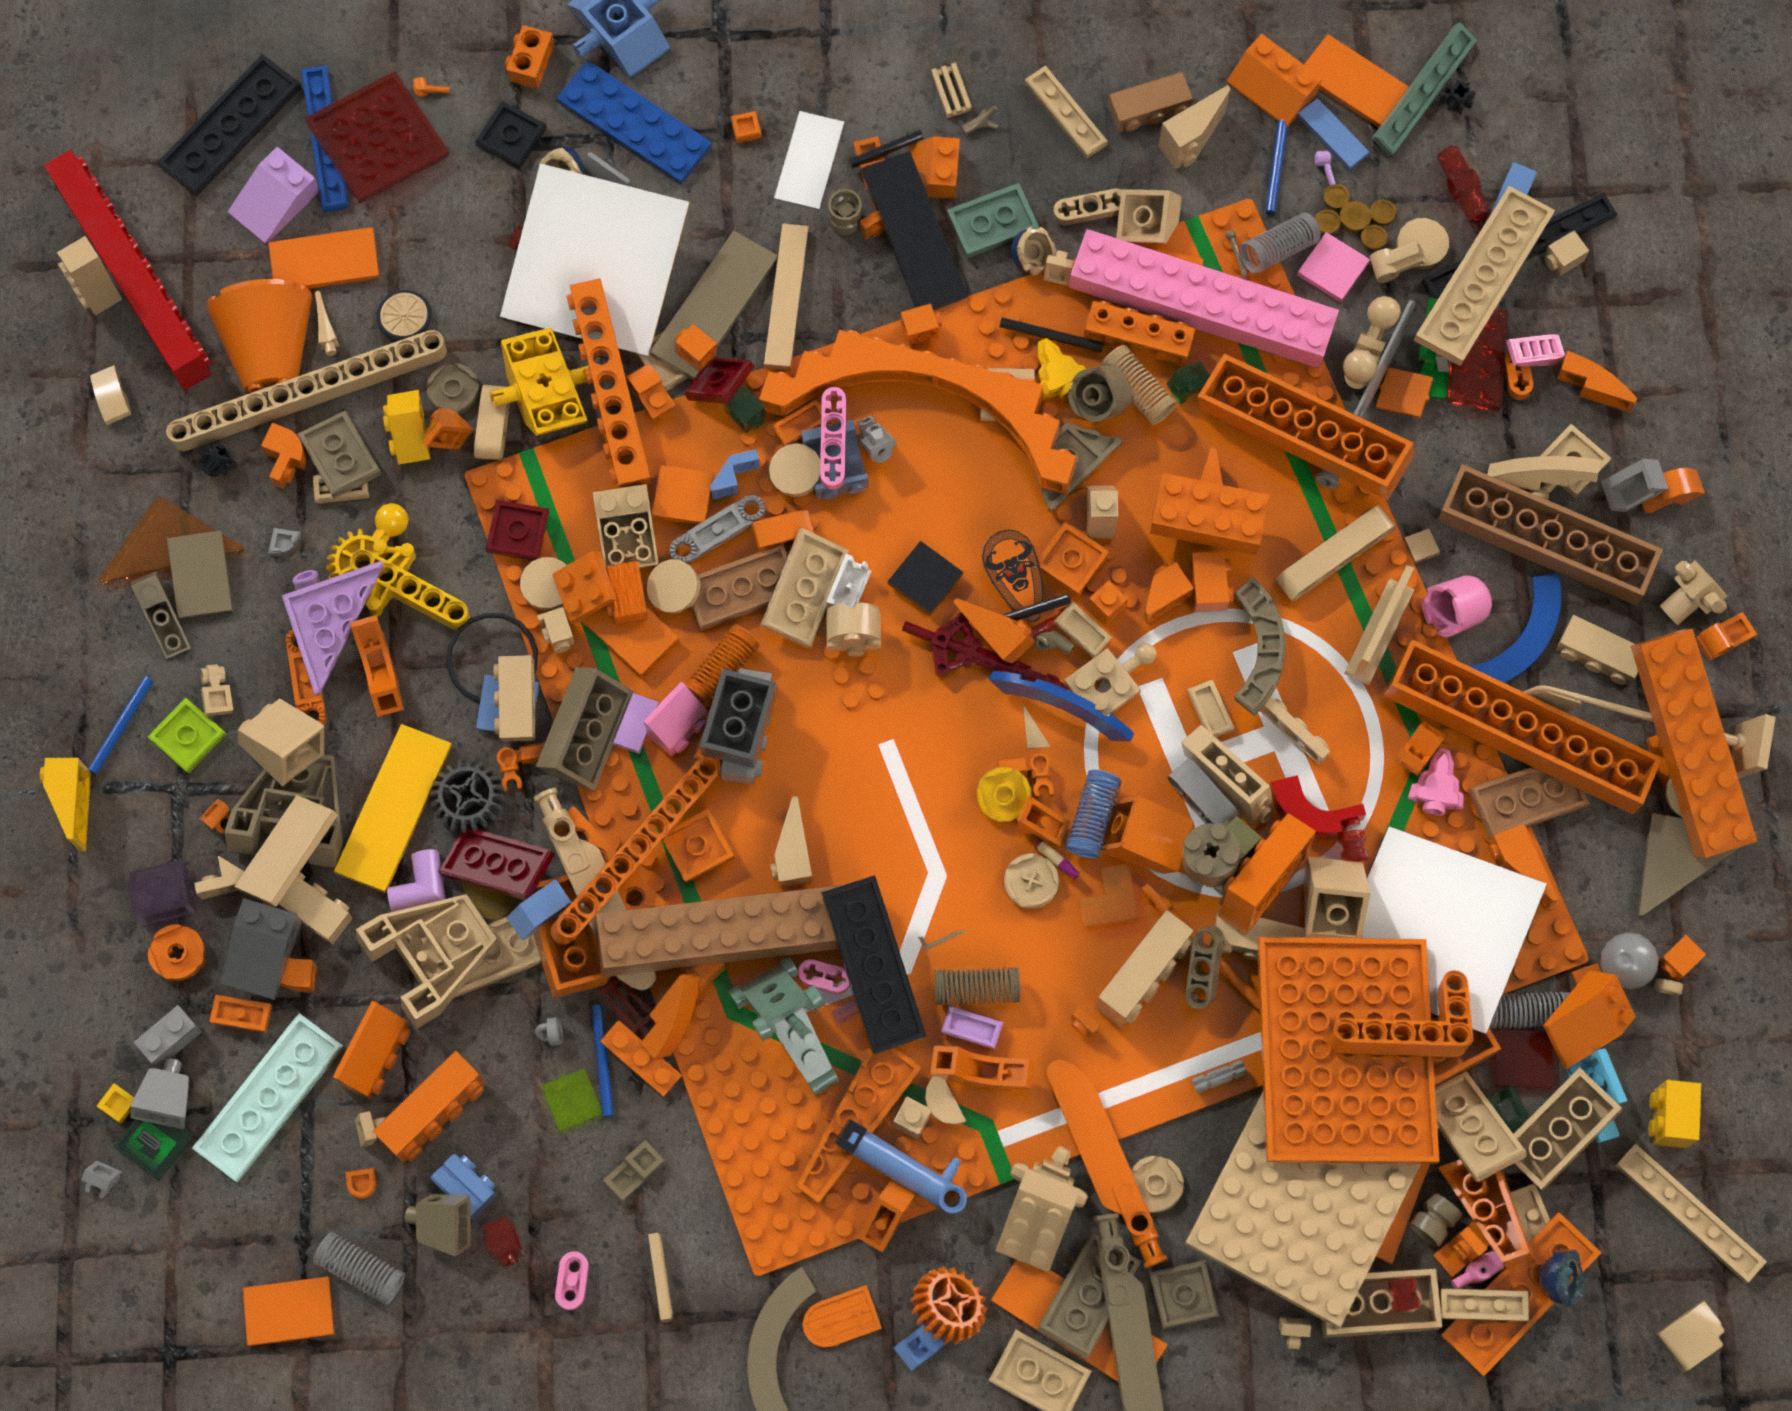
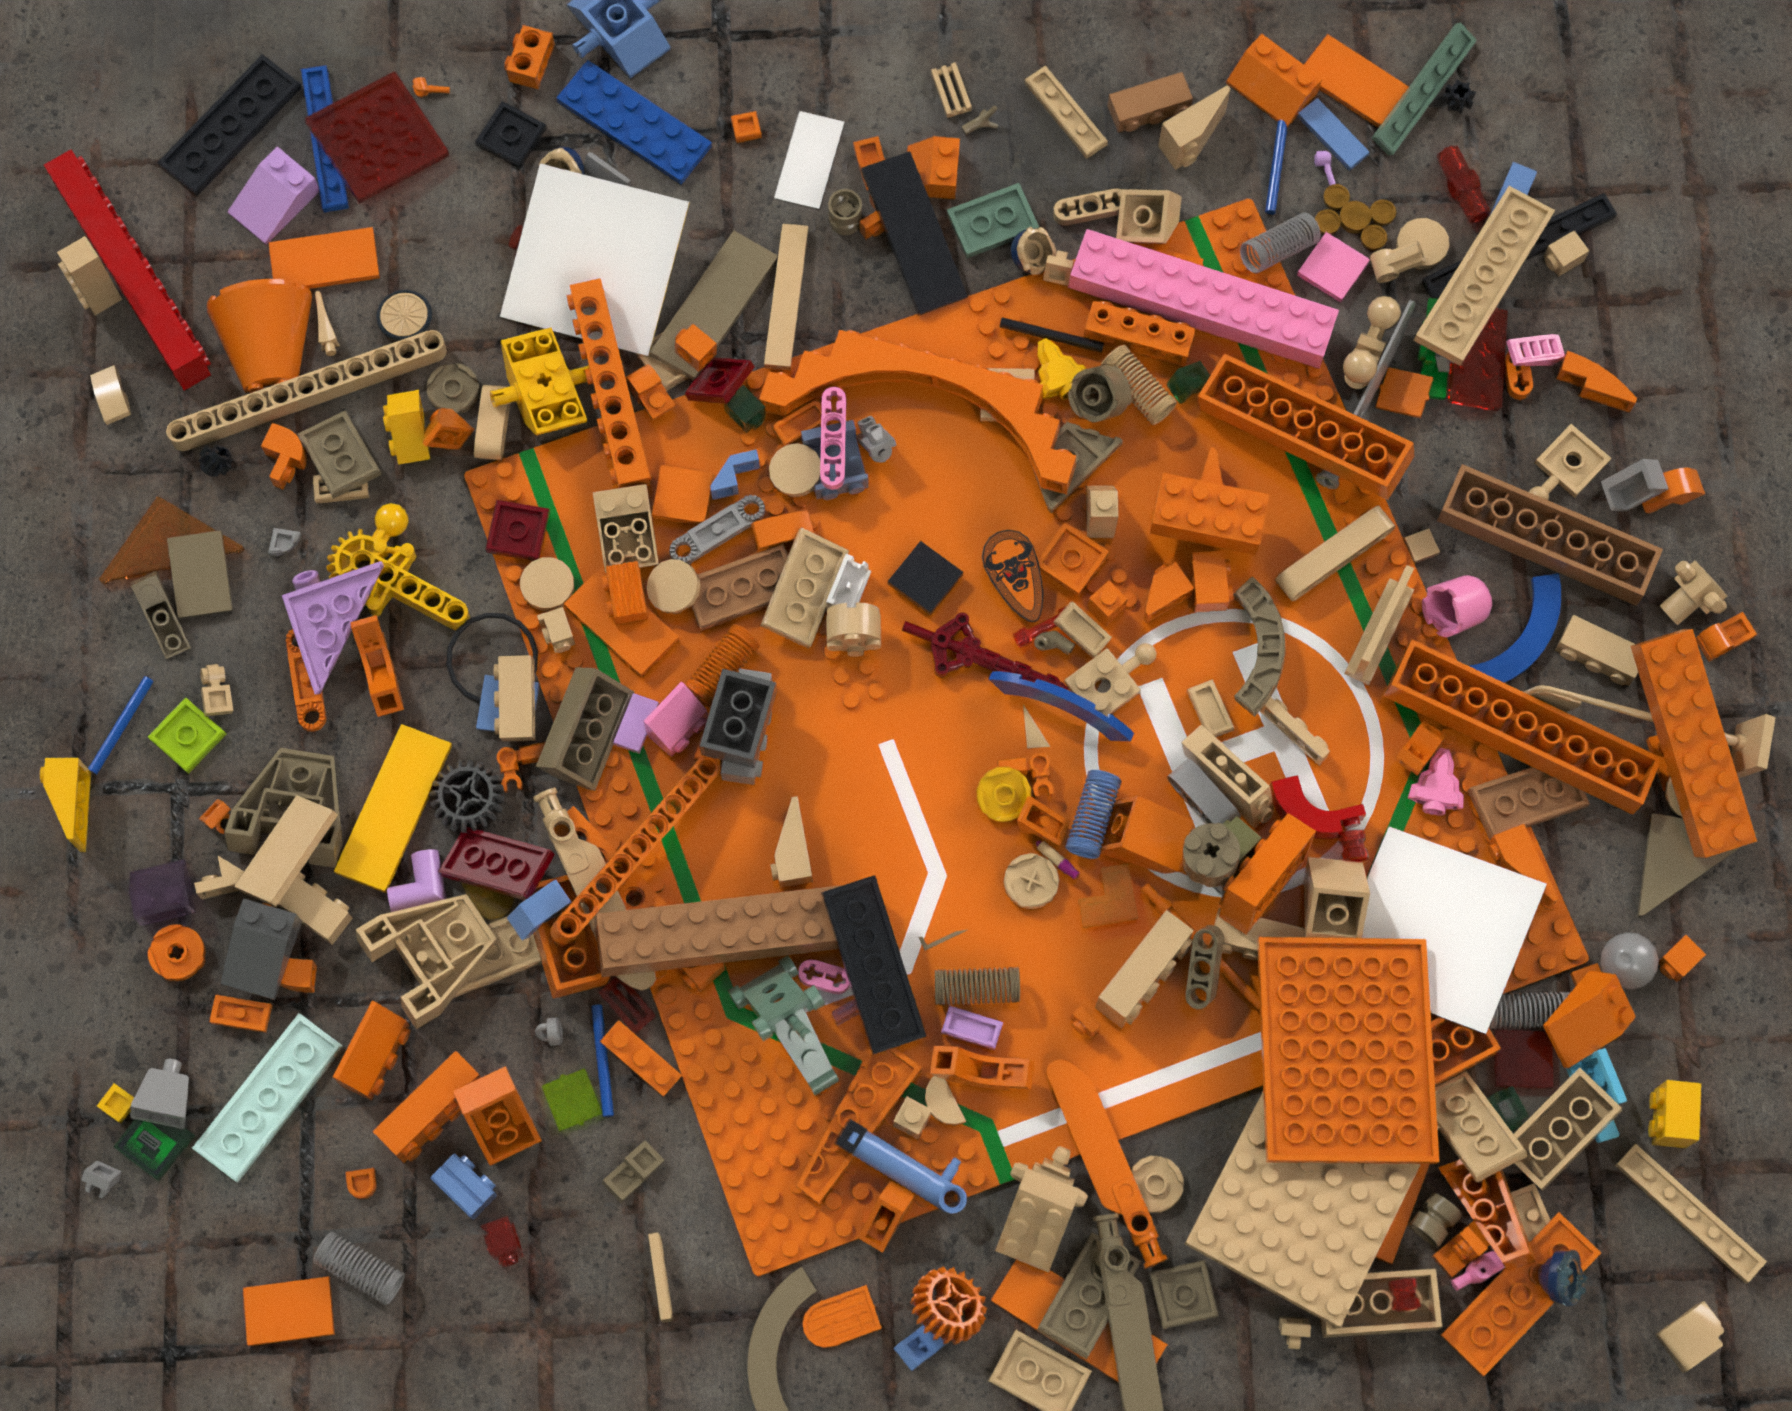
(167, 1036): light grey brick -> none
(282, 740): tan slope -> none
(365, 1126): tan tile -> none
(442, 1222): dark tan torso -> none
(497, 1116): none -> orange brick
(572, 1281): bright pink plate -> none
(584, 586): orange plate -> none
(672, 1016): orange slope -> none
(697, 846): orange plate -> none
(886, 149): black bar -> none
(920, 324): orange brick -> none
(1004, 634): orange slope -> none
(1039, 607): black bar -> none
(1219, 1076): light grey axle -> none
(1230, 234): dark tan hinge -> none
(1411, 1030): orange beam -> none
(1484, 1304): tan plate -> none
(1555, 470): tan slope -> none
(1668, 987): tan tile -> none

